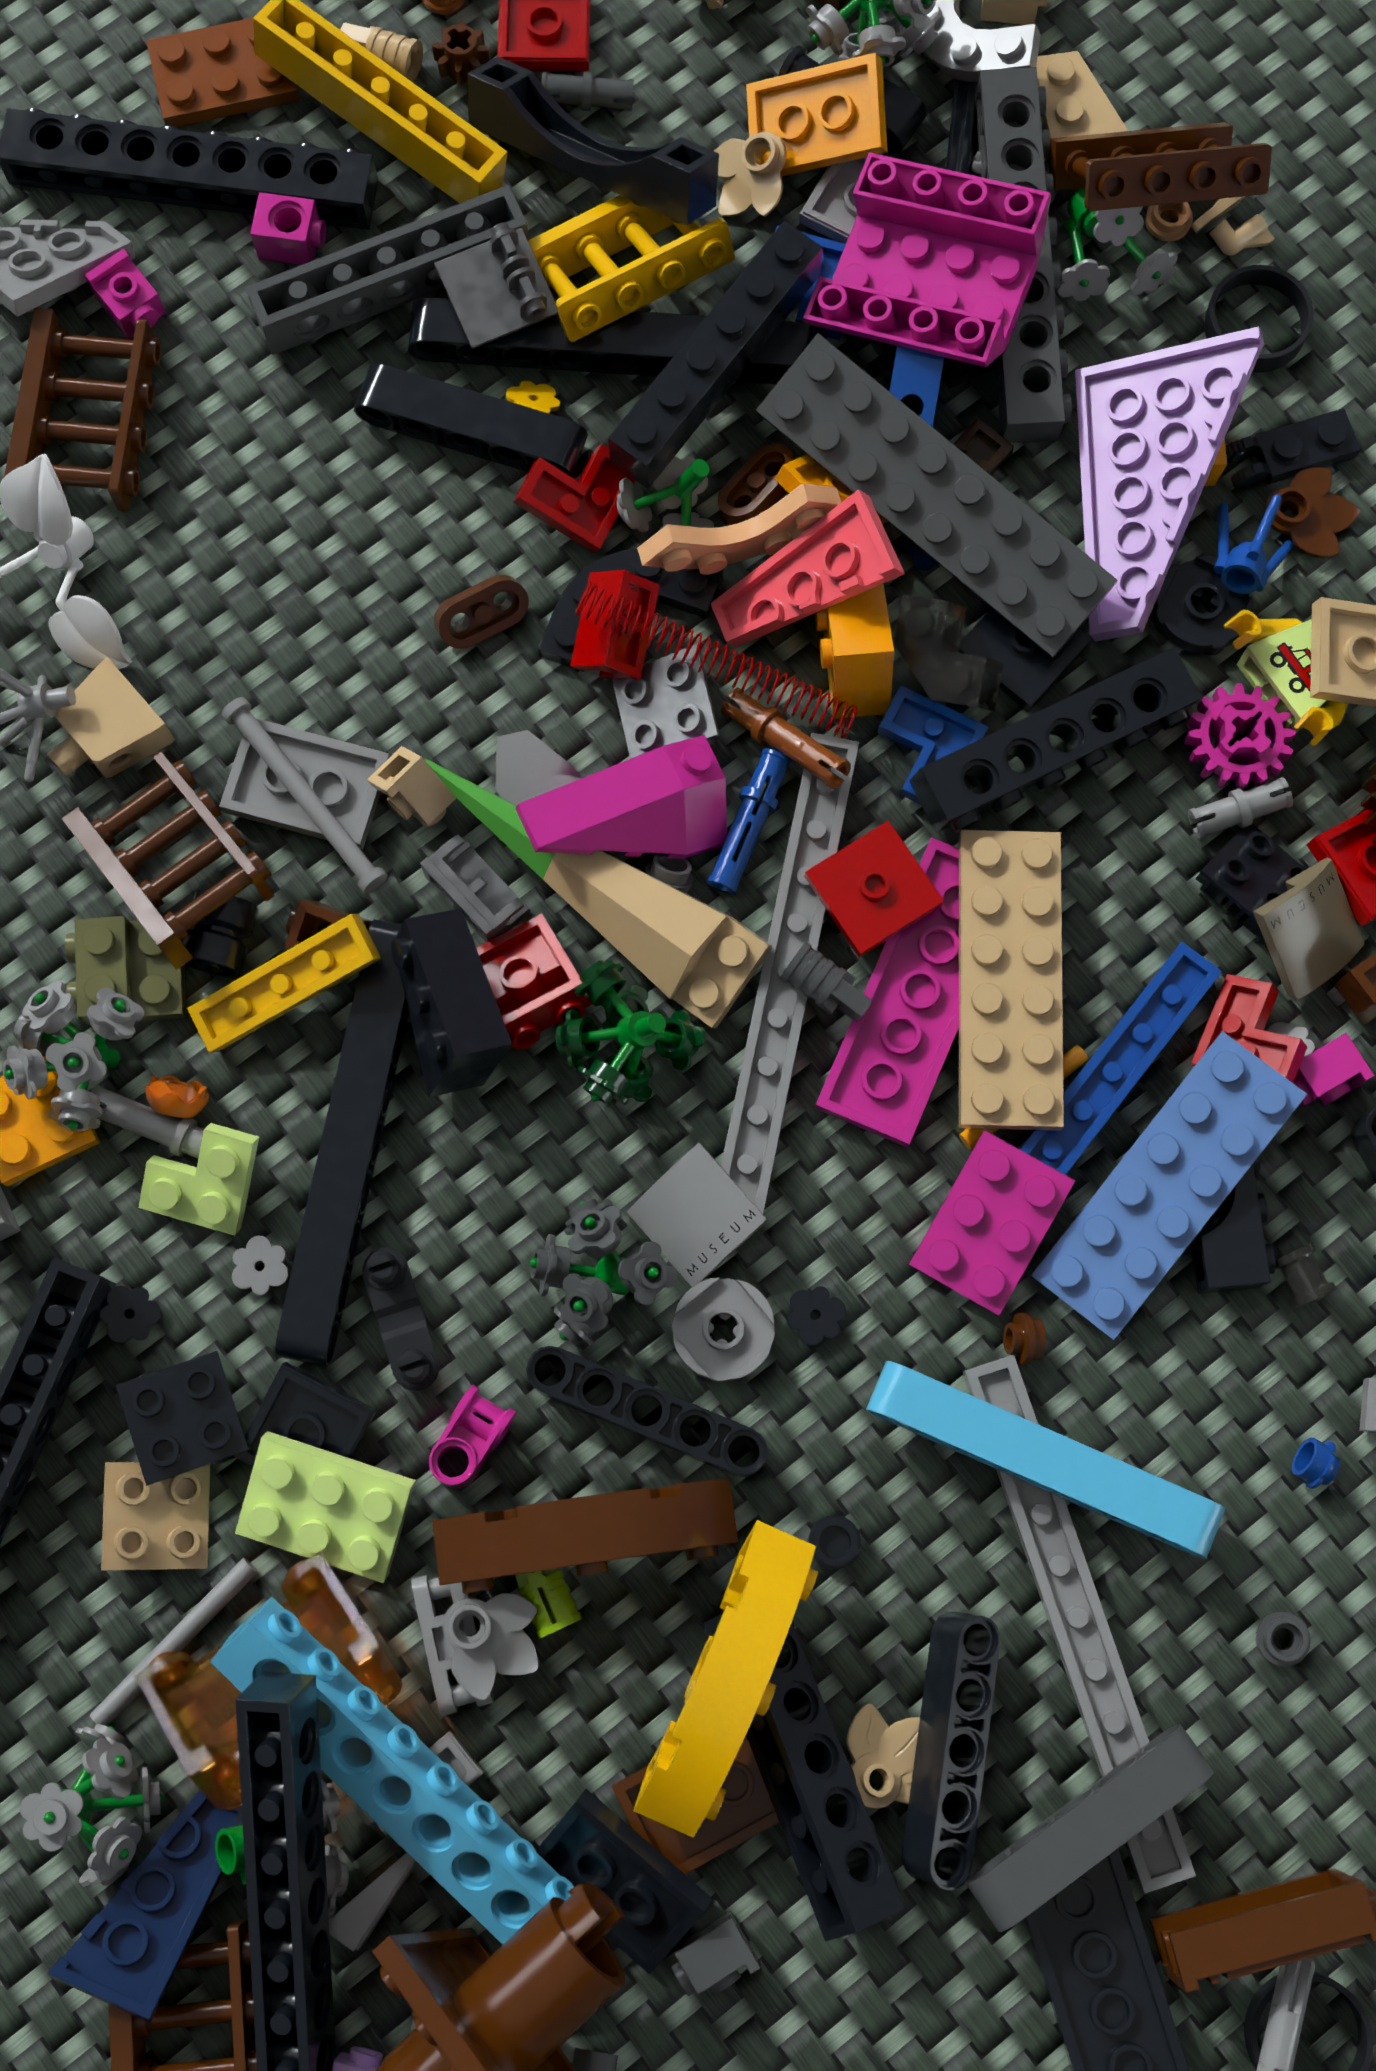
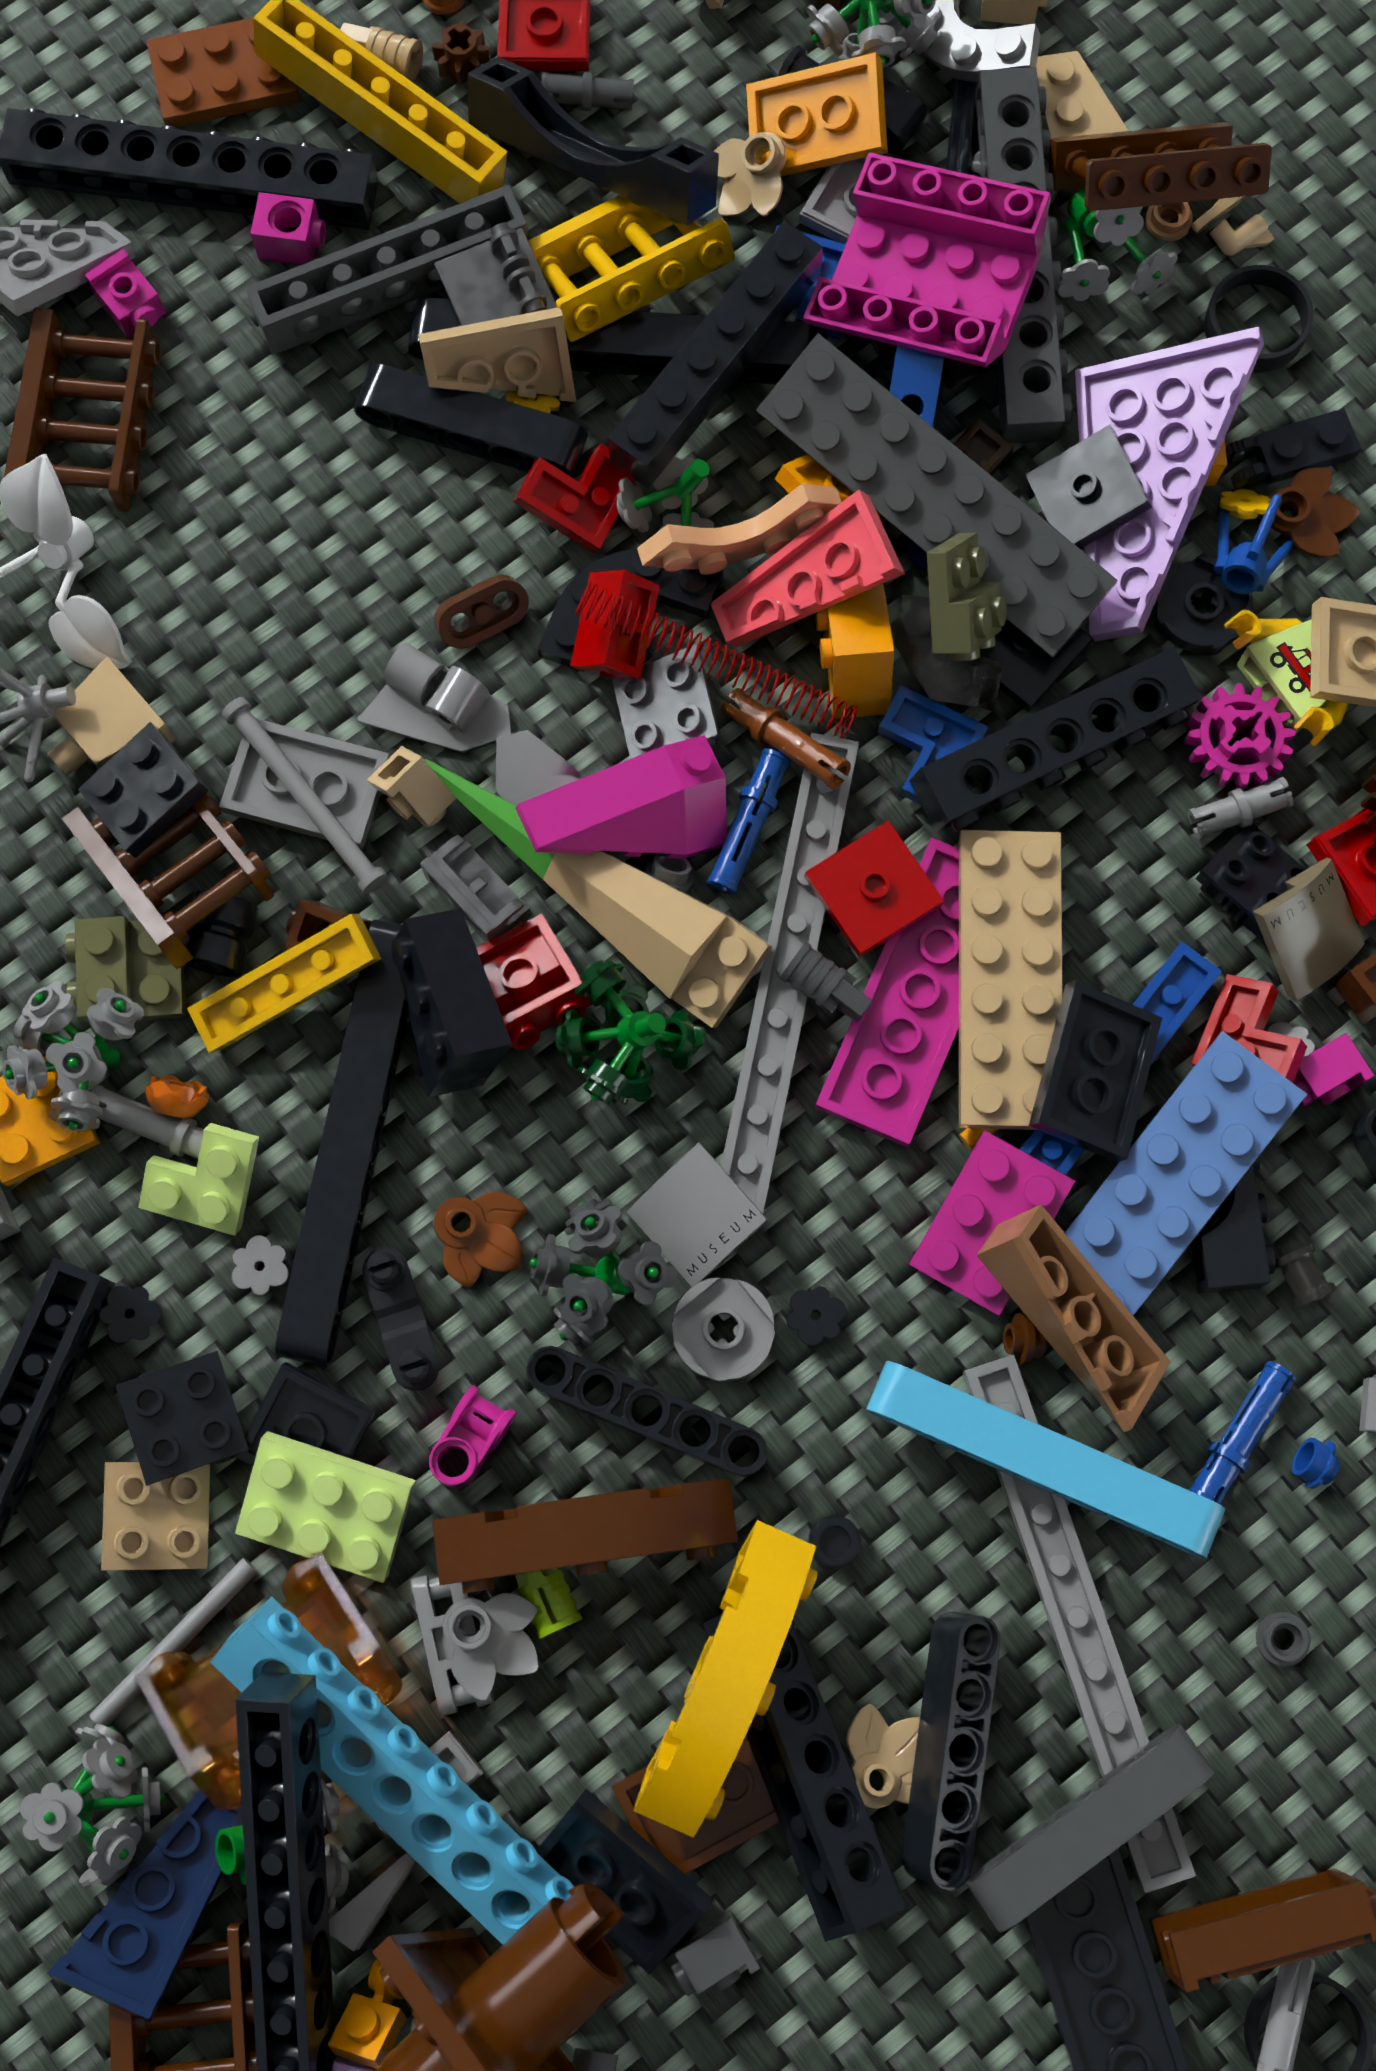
(143, 790): none -> black plate
(369, 2025): none -> light orange plate
(436, 704): none -> light grey panel
(486, 1241): none -> dark orange plate
(507, 354): none -> tan wing
(754, 485): reddish brown plate -> none
(962, 608): none -> olive plate
(1076, 1312): none -> medium nougat wedge
(1089, 488): none -> plate
(1095, 1071): none -> black plate
(1232, 1451): none -> blue pin
(1244, 503): none -> yellow plant

